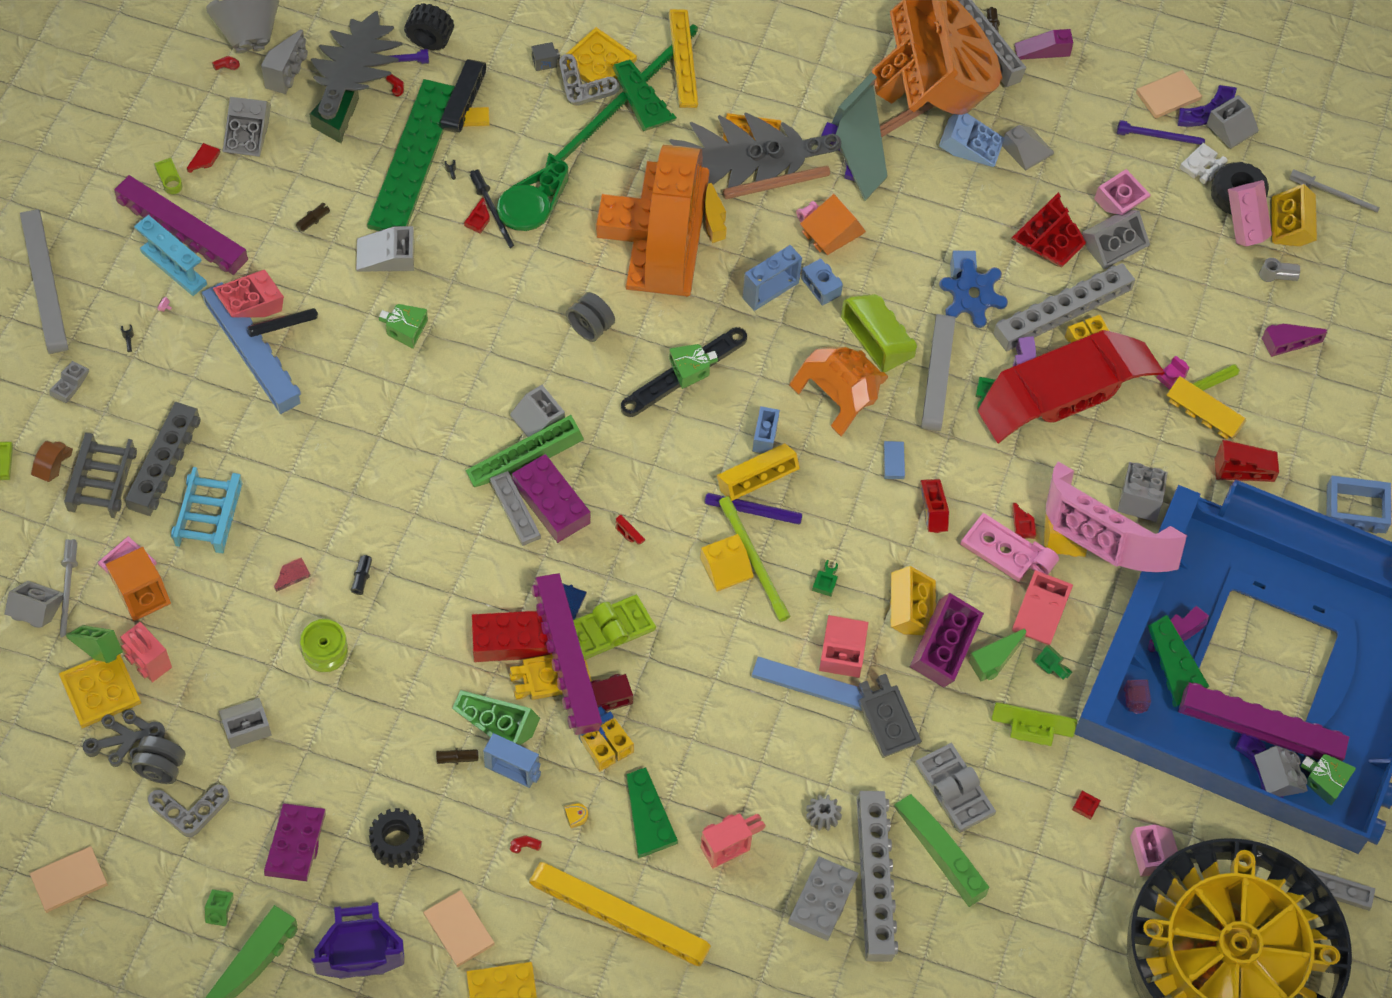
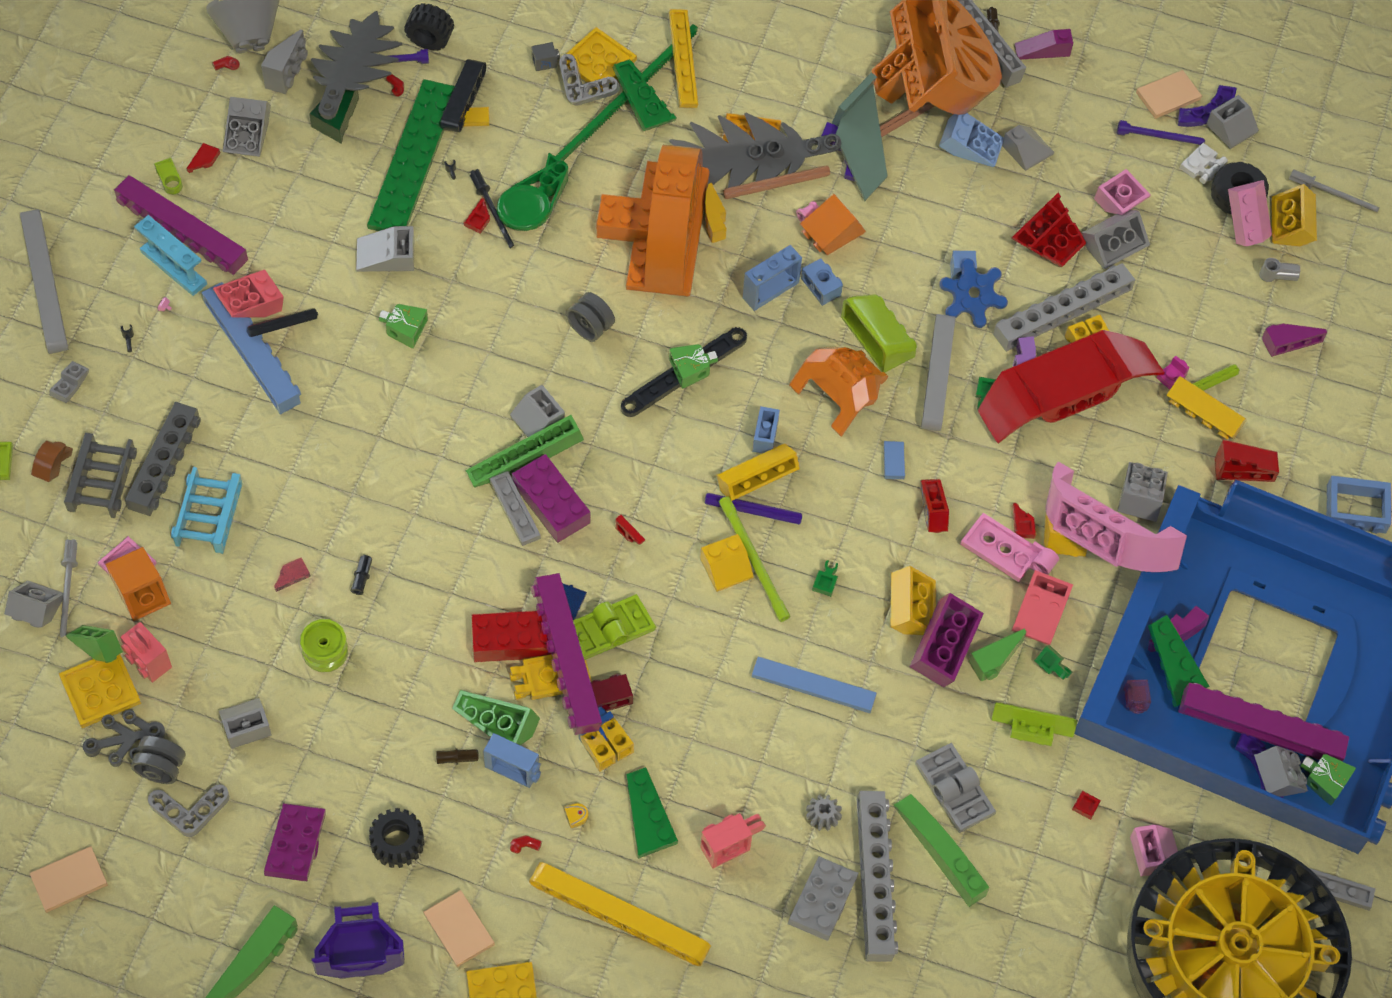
(218, 907): bright green bracket -> none
(312, 217): dark brown axle -> none
(844, 646): coral slope -> none
(888, 717): dark grey tile -> none

